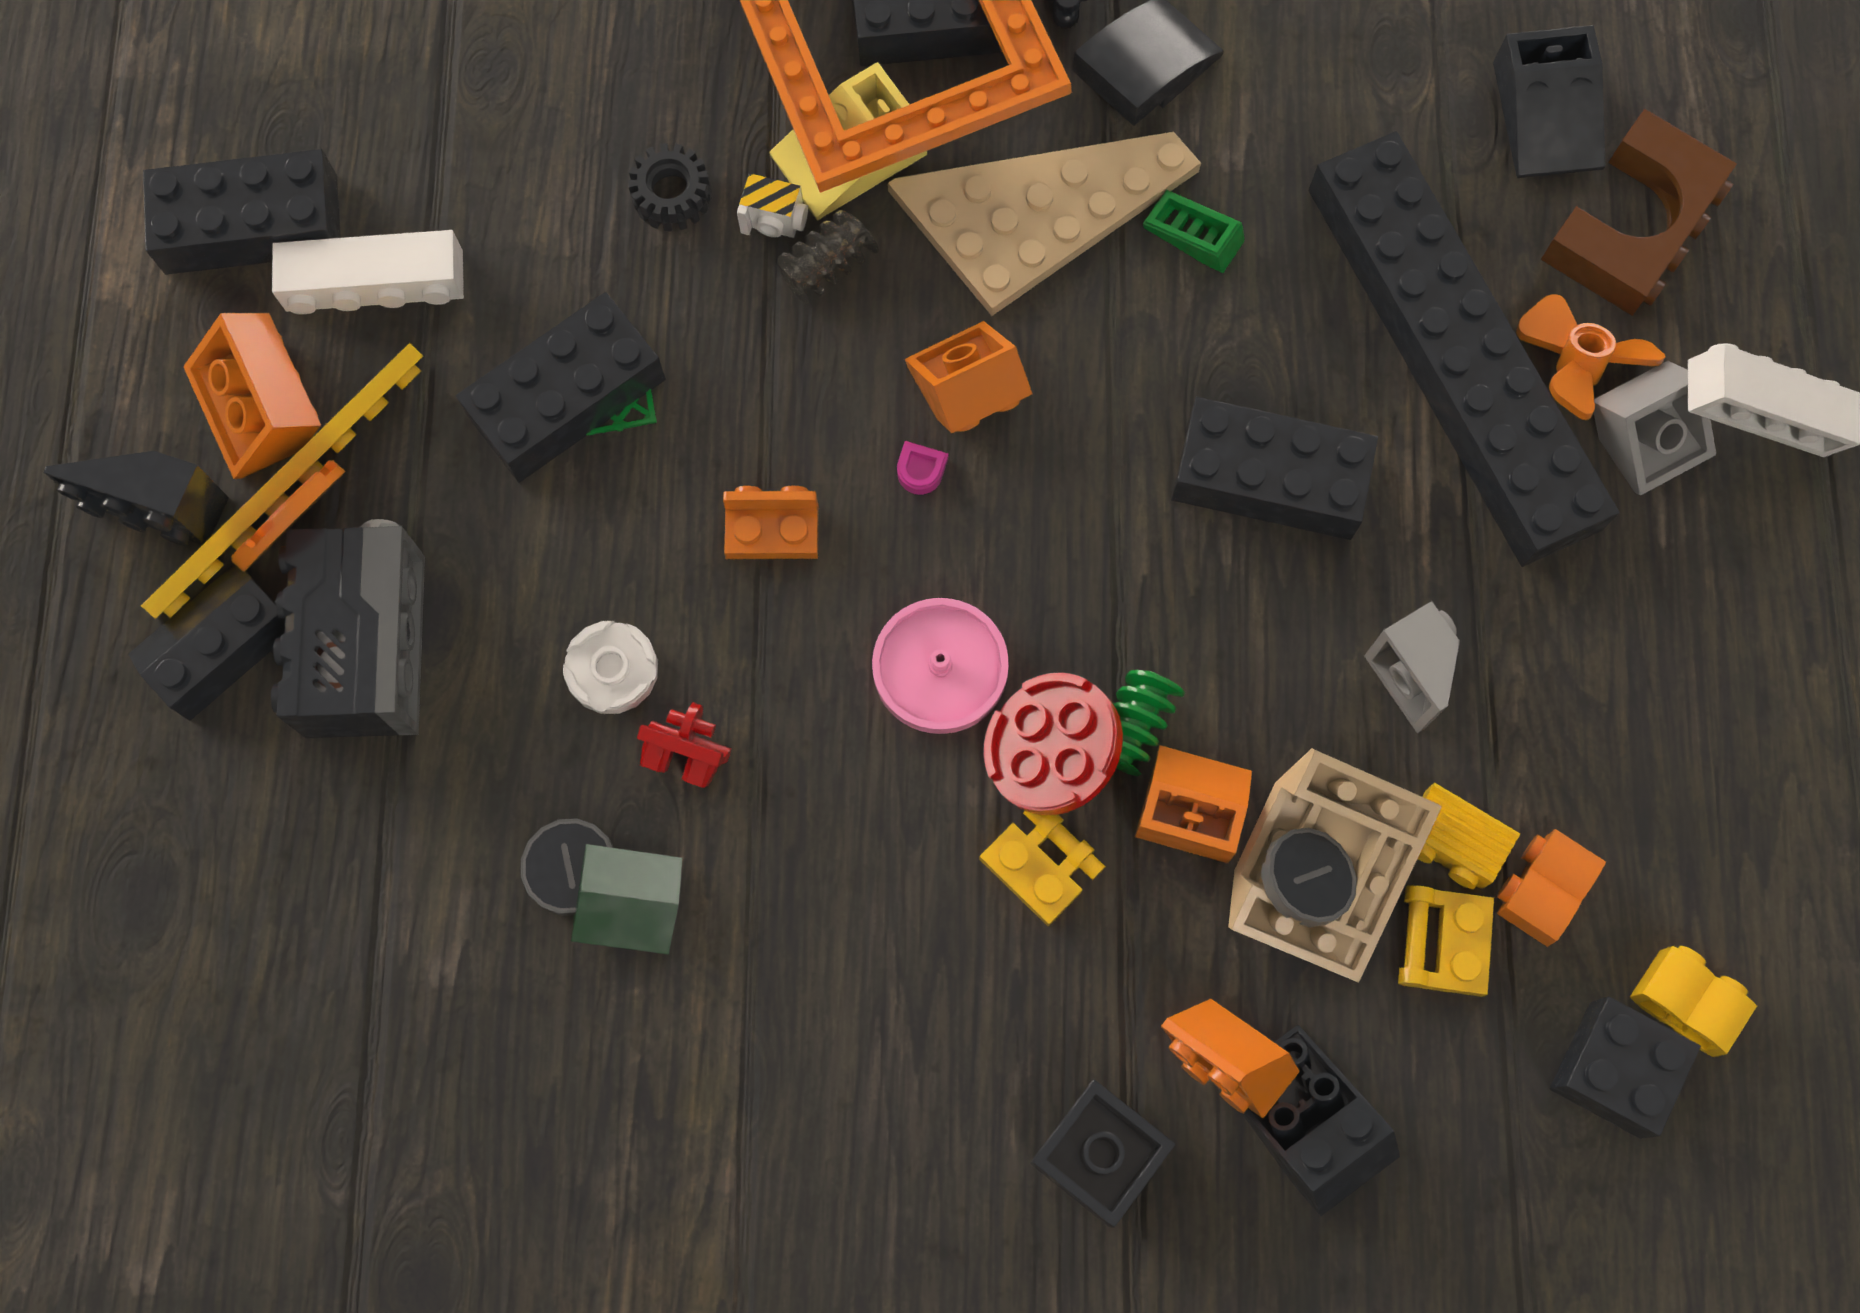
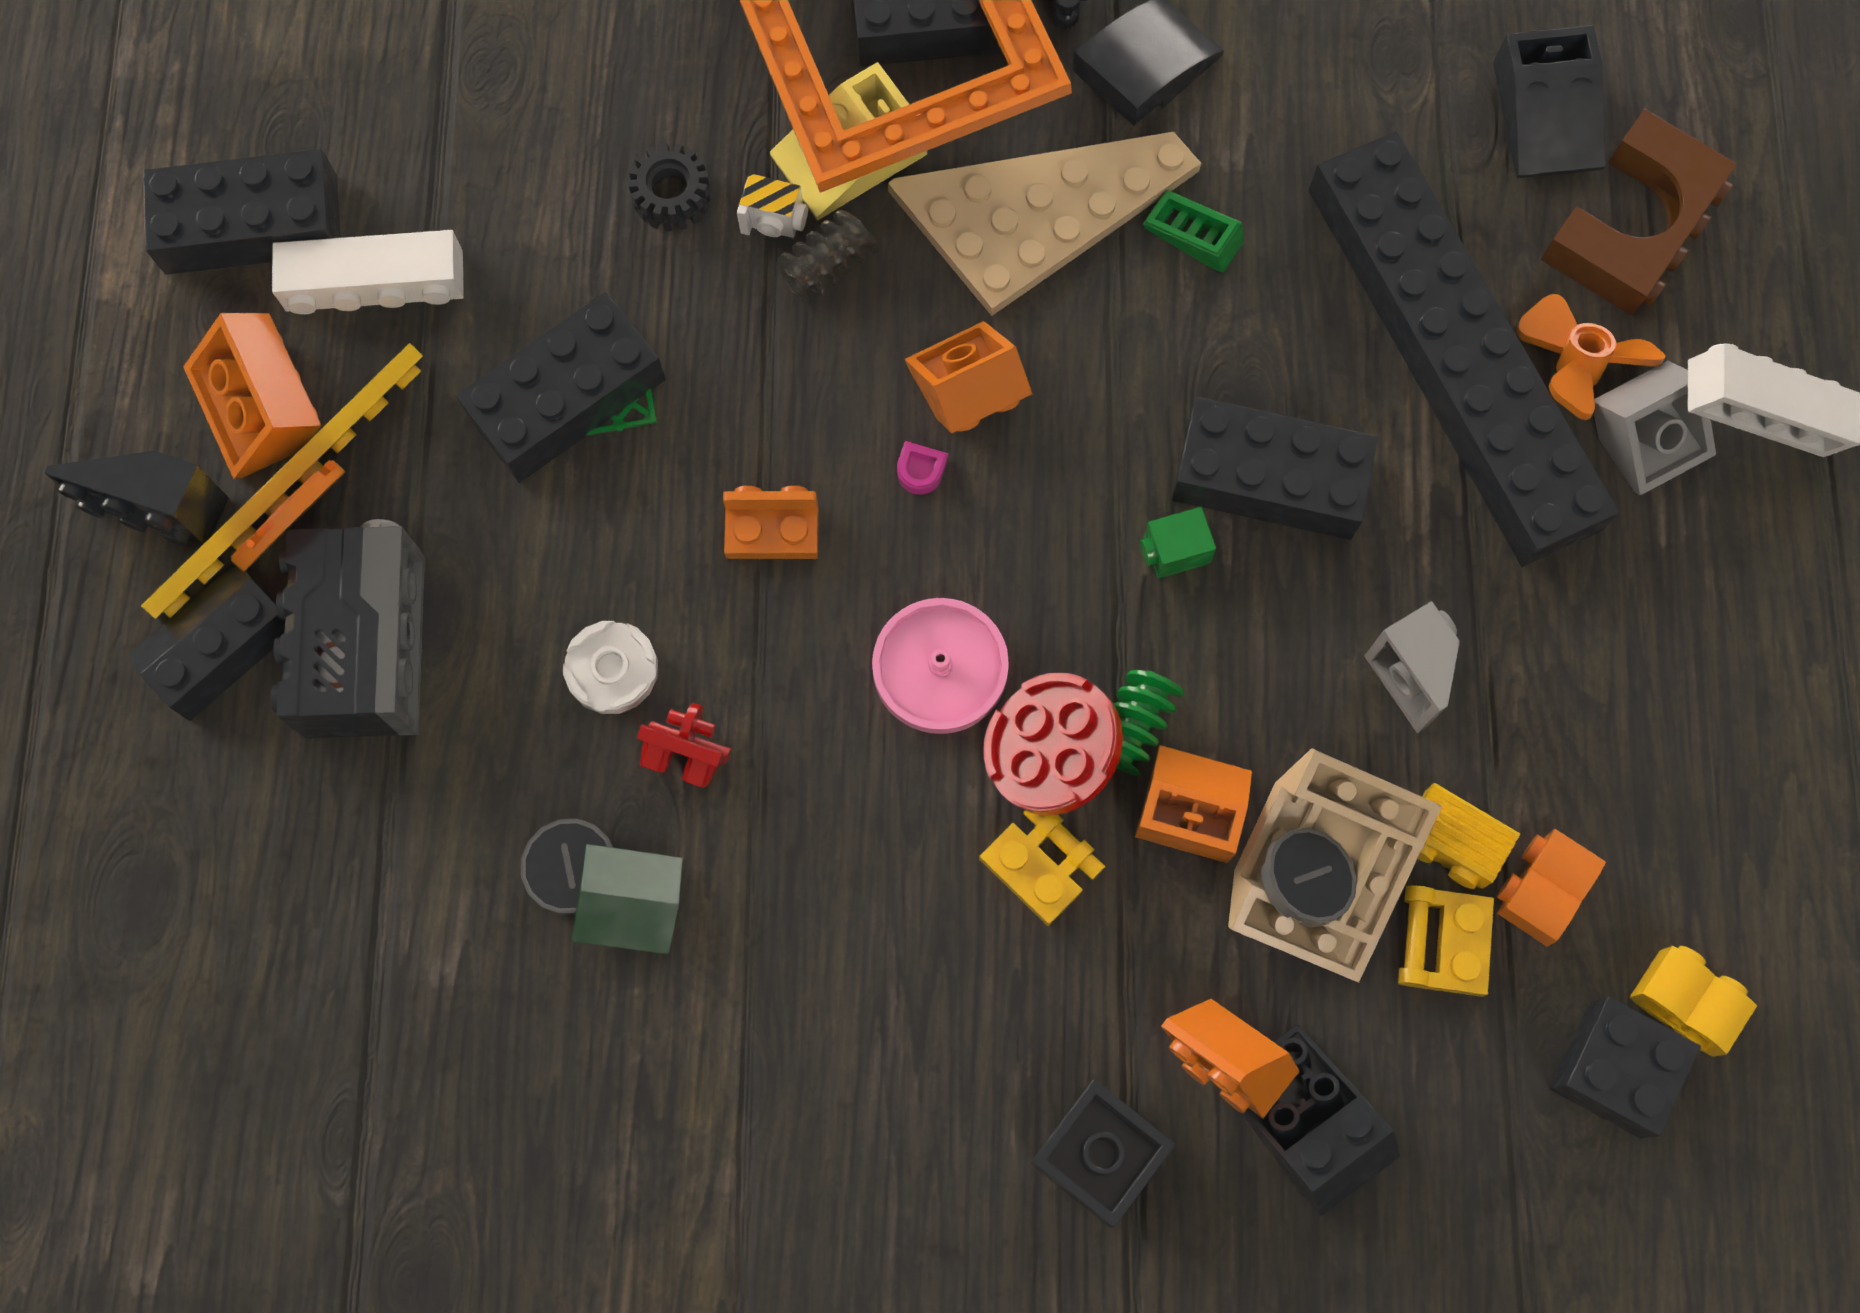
(1178, 543): none -> green brick

